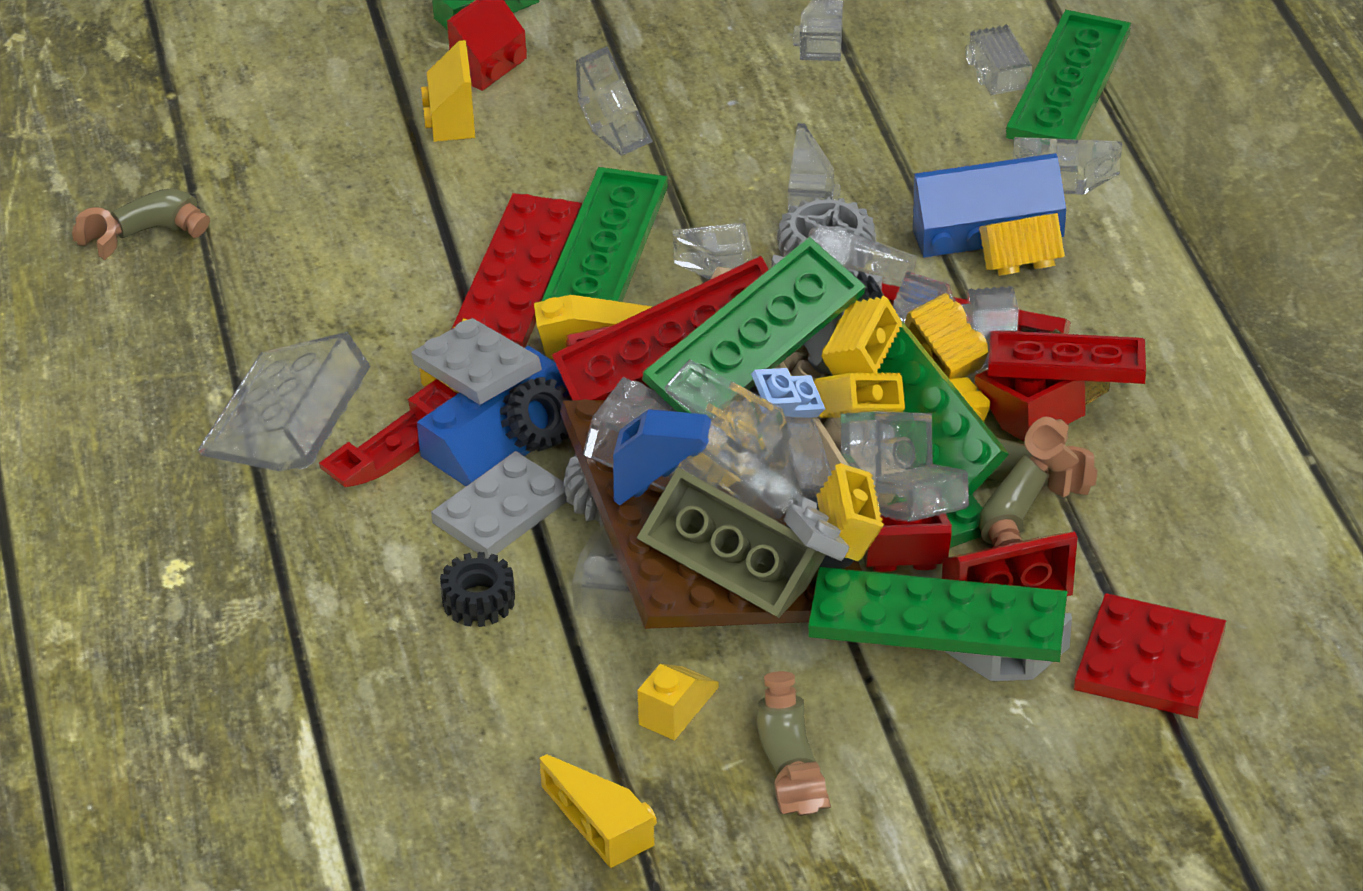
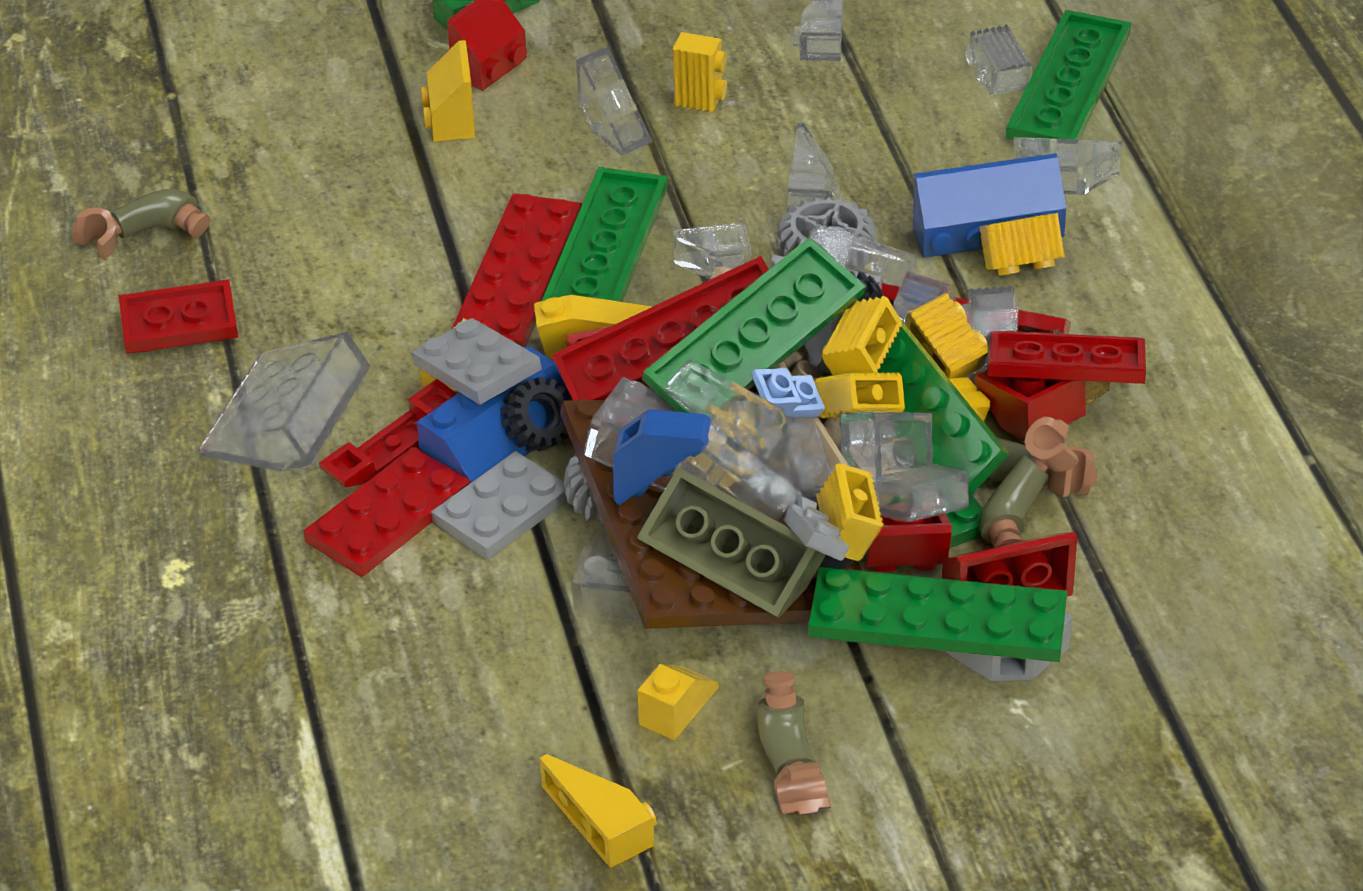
(178, 316): none -> red plate
(384, 511): none -> red plate
(477, 605): black tyre -> none
(698, 72): none -> yellow brick
(1150, 655): red plate -> none

